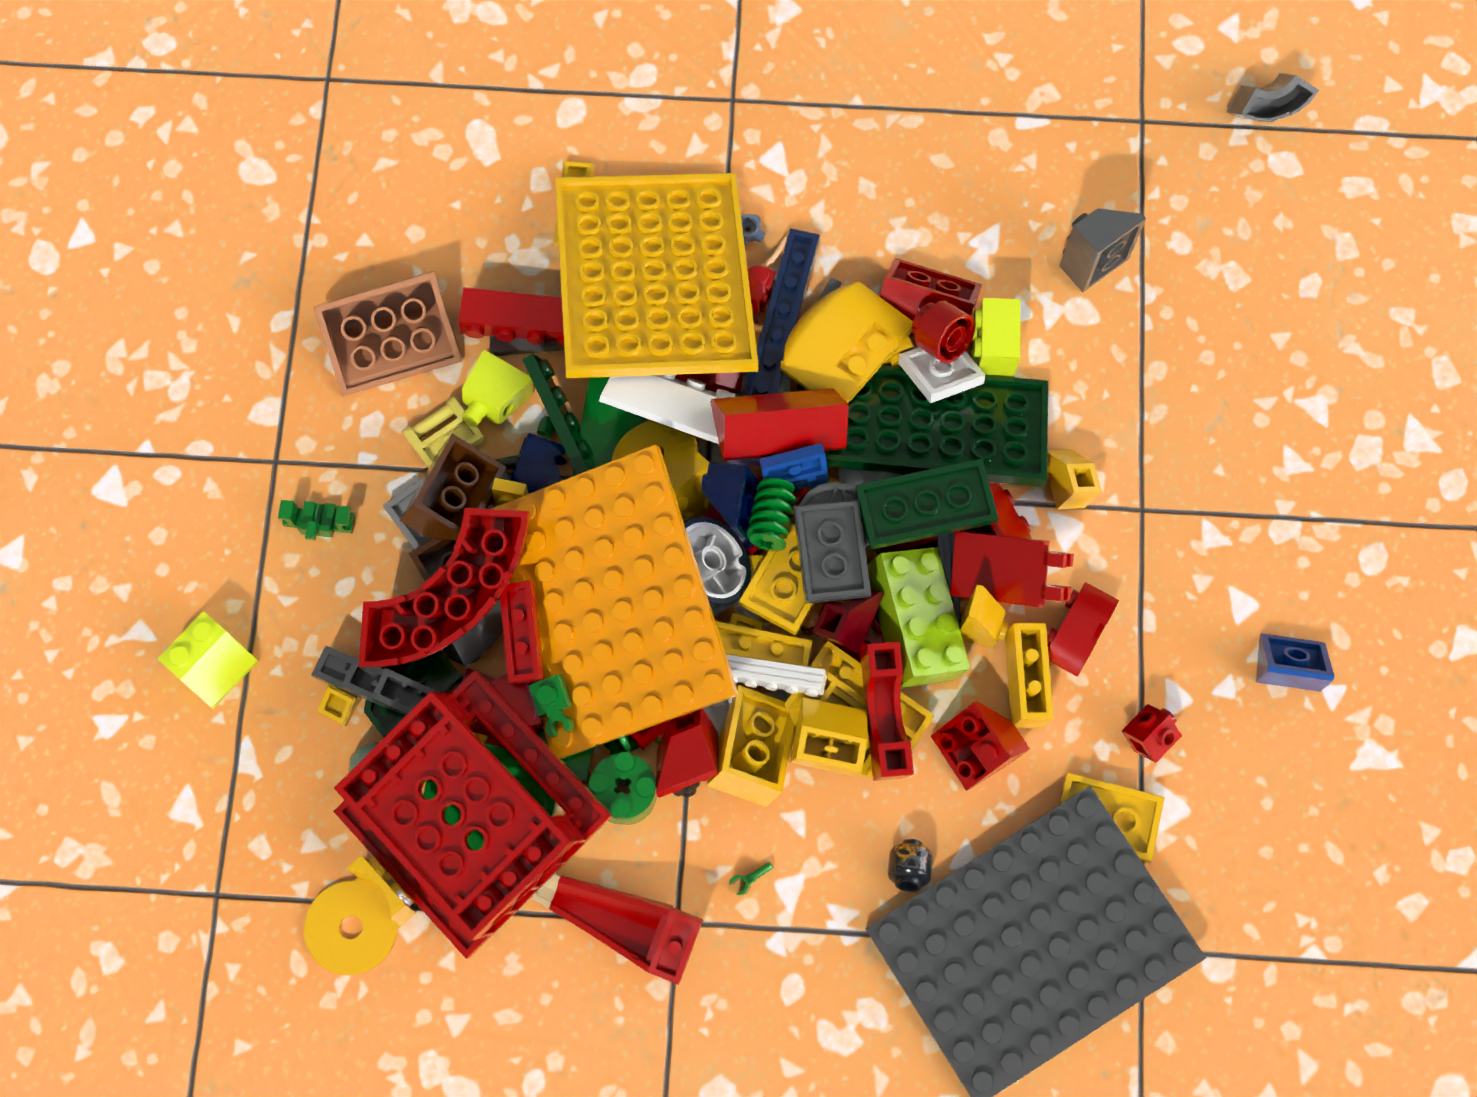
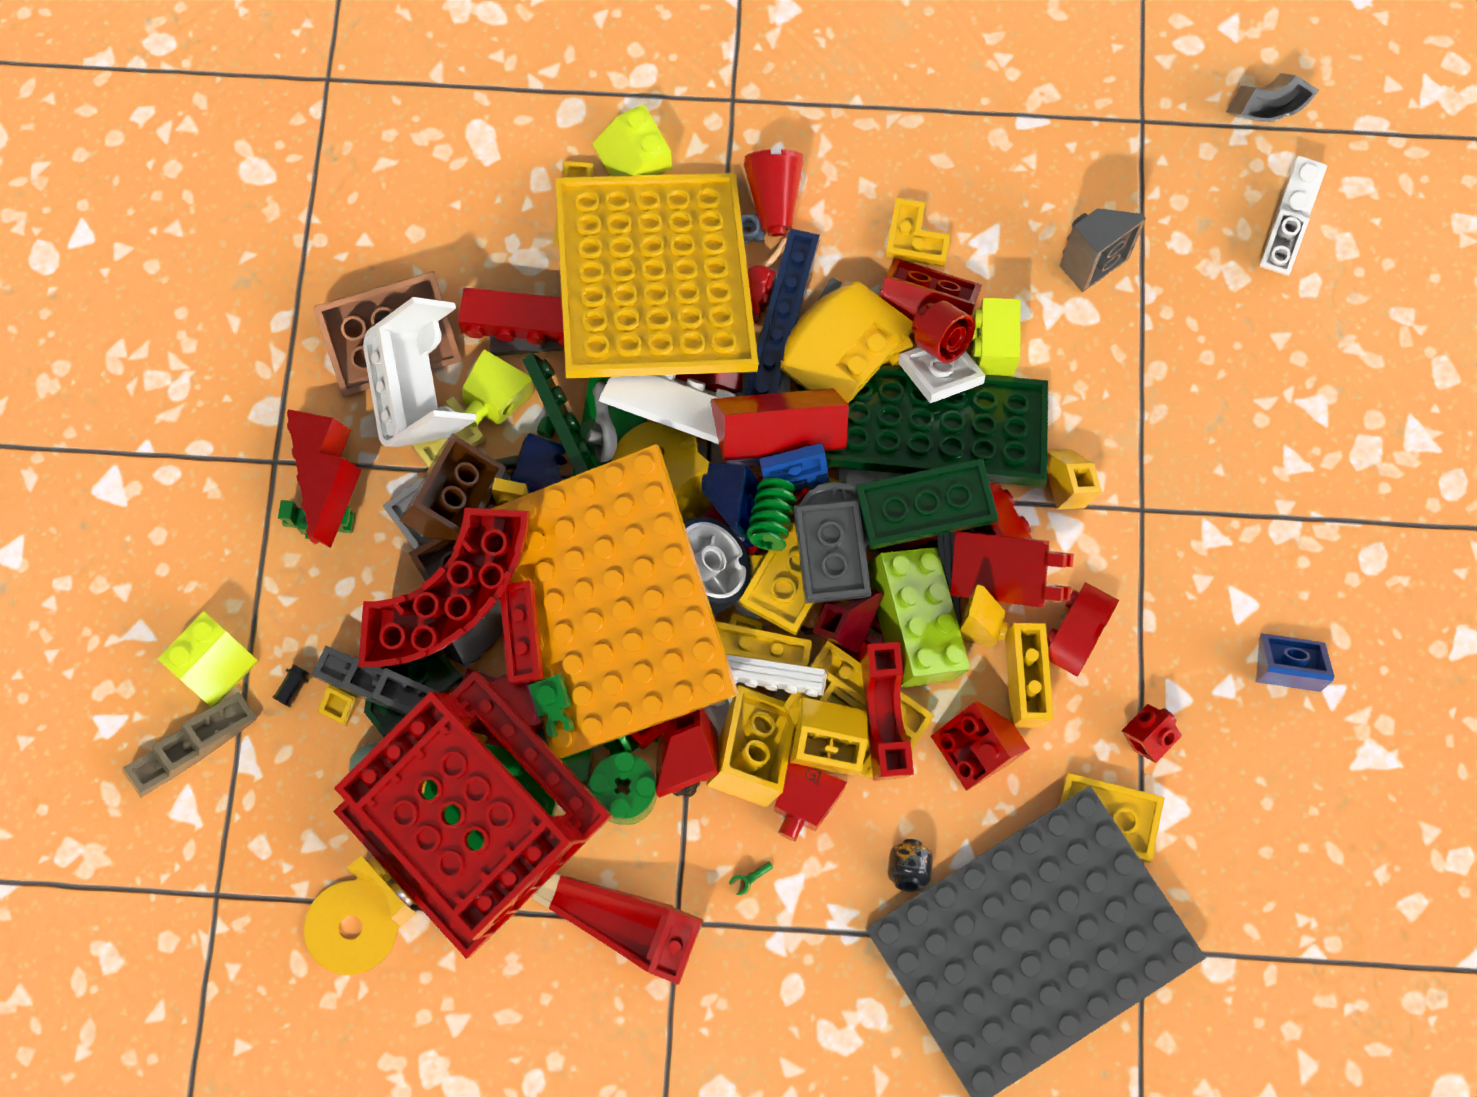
(190, 744): none -> dark tan slope
(291, 685): none -> black pin
(322, 472): none -> red slope
(402, 375): none -> white windscreen
(604, 433): none -> light grey piece
(633, 145): none -> neon yellow slope
(774, 187): none -> red cone
(806, 798): none -> red torso
(911, 243): none -> yellow plate
(1292, 216): none -> white slope

